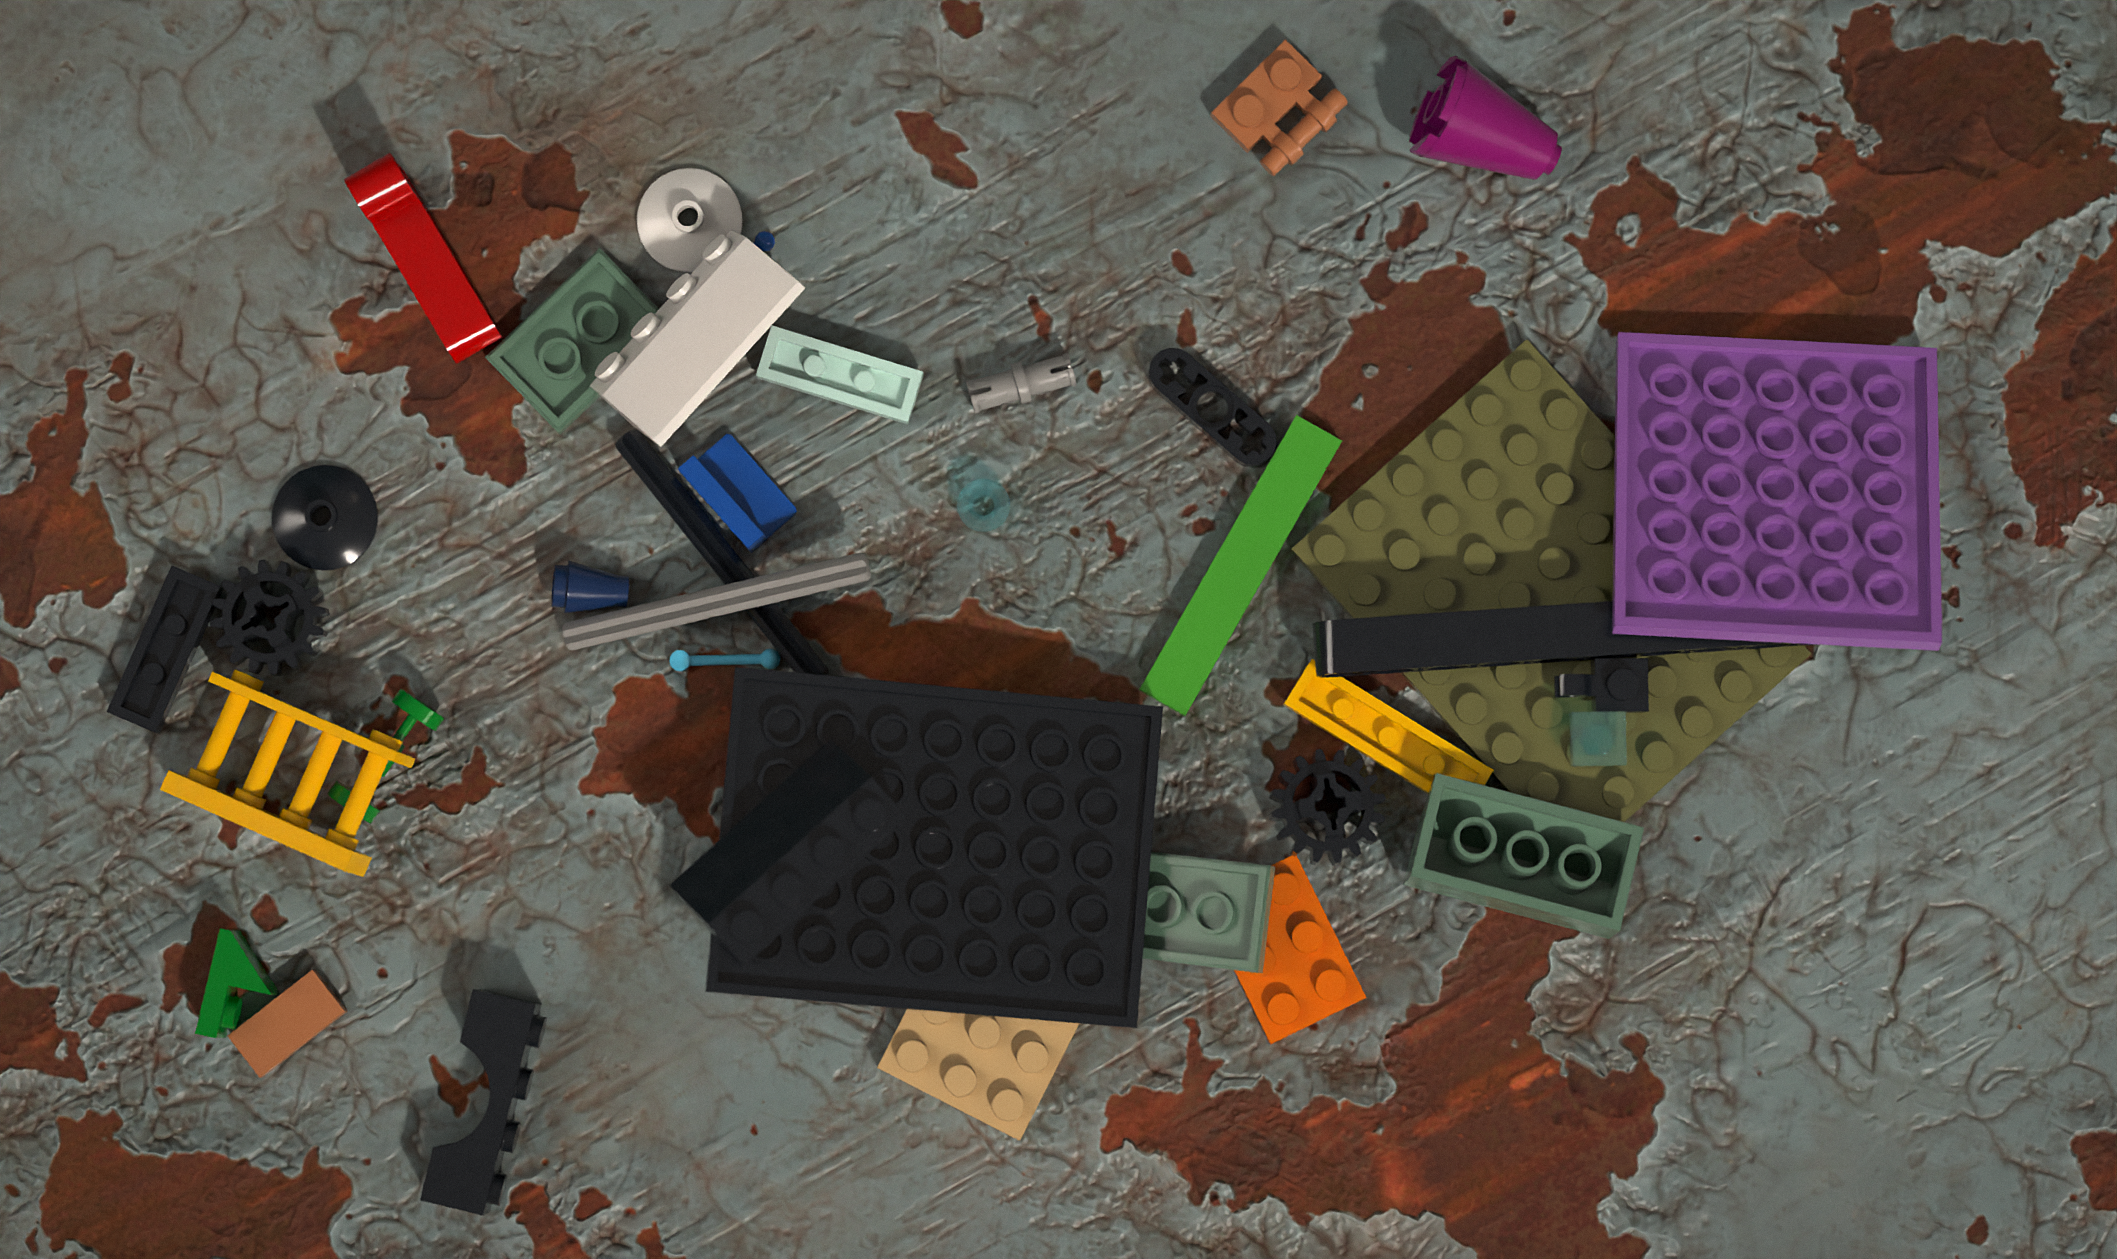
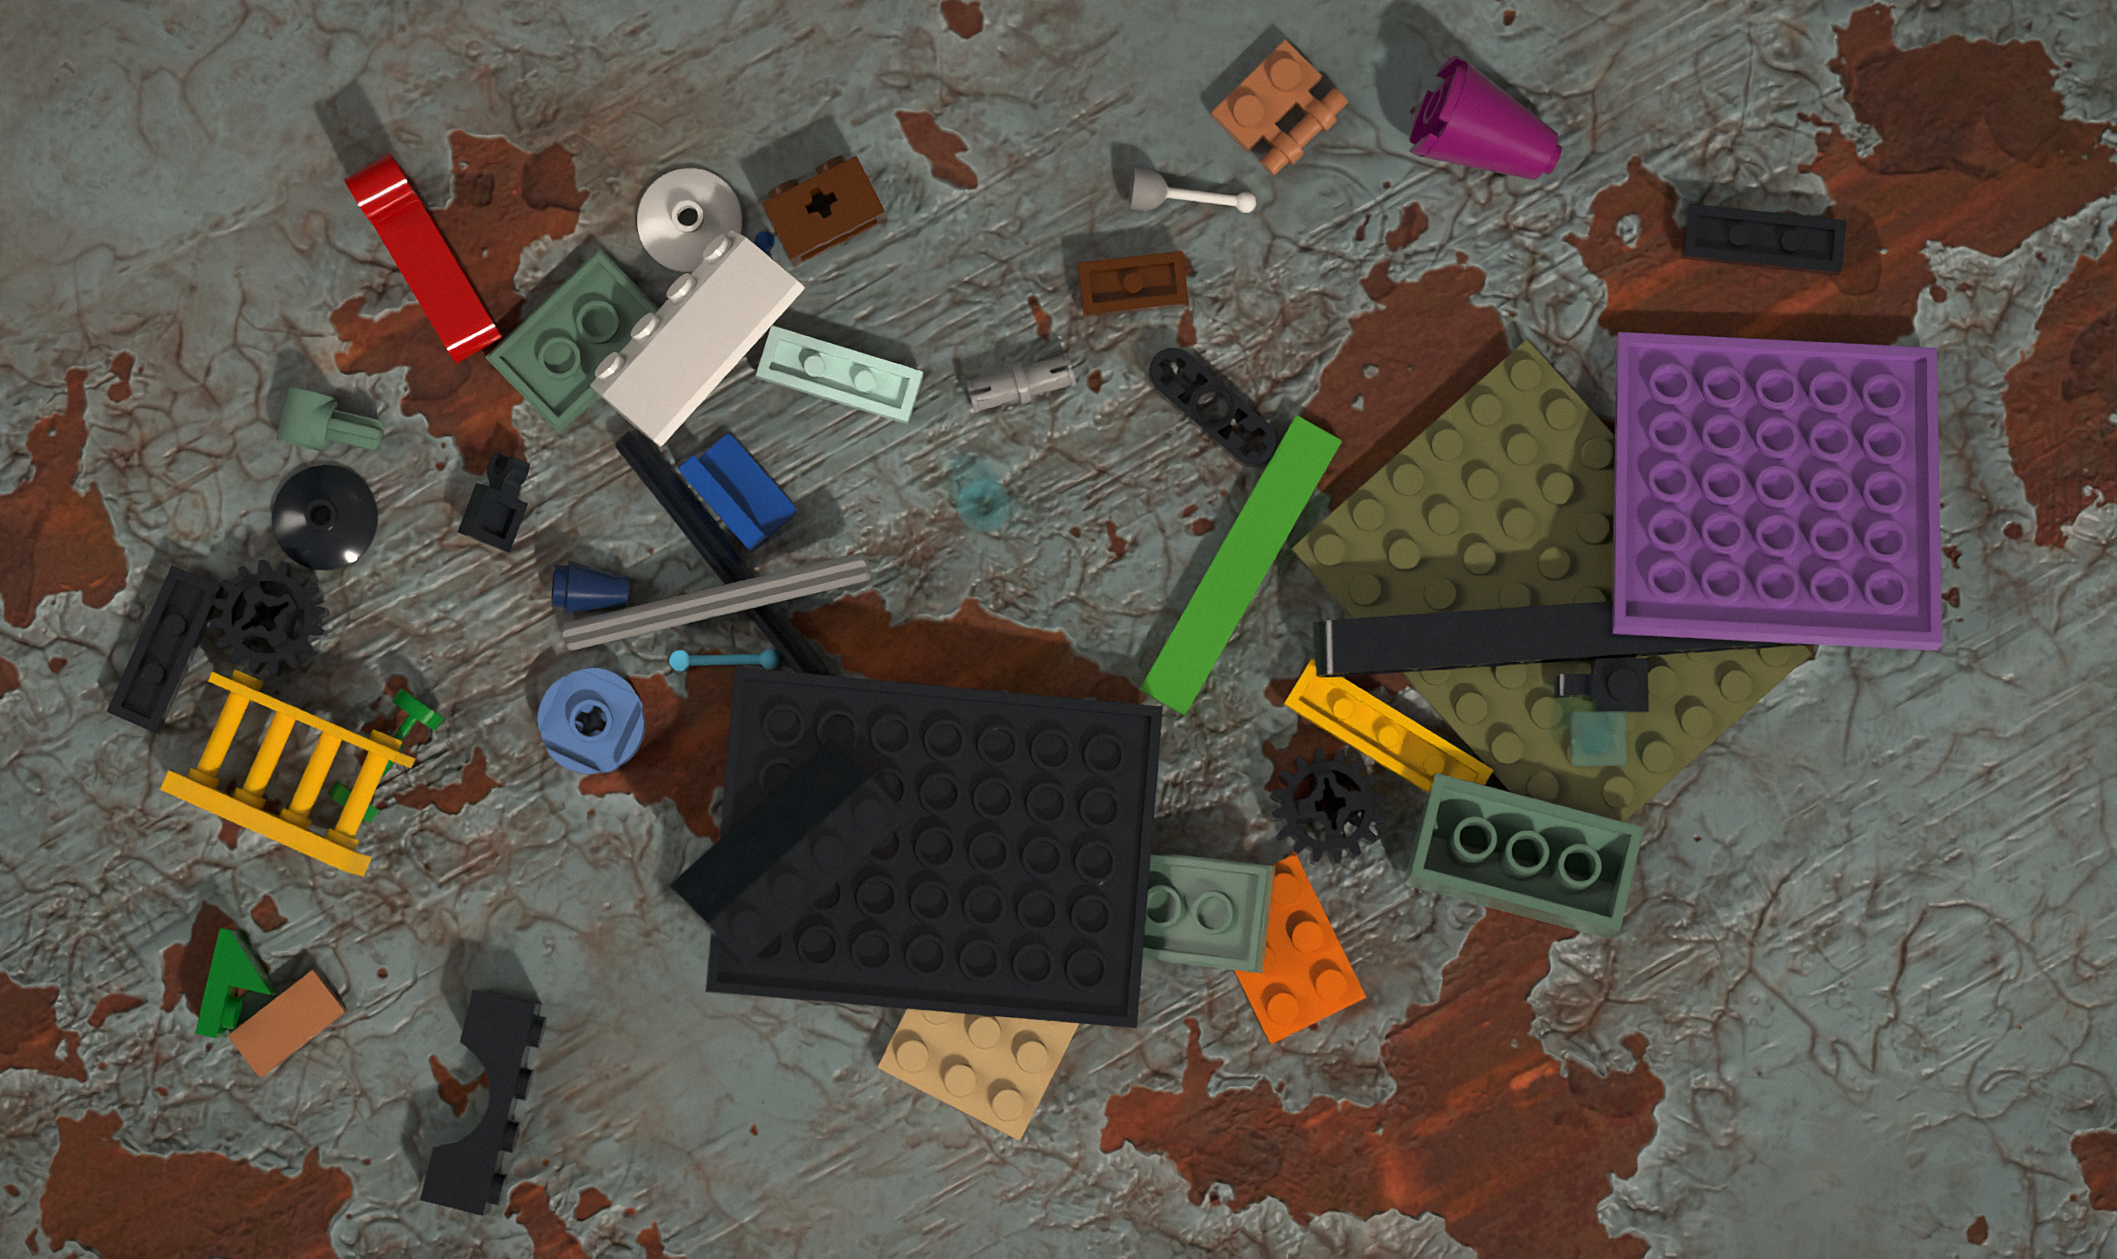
(314, 421): none -> sand green axle
(494, 509): none -> black plate
(581, 692): none -> medium blue plate
(852, 214): none -> reddish brown brick
(1133, 284): none -> reddish brown plate
(1150, 190): none -> hinge
(1763, 239): none -> black plate

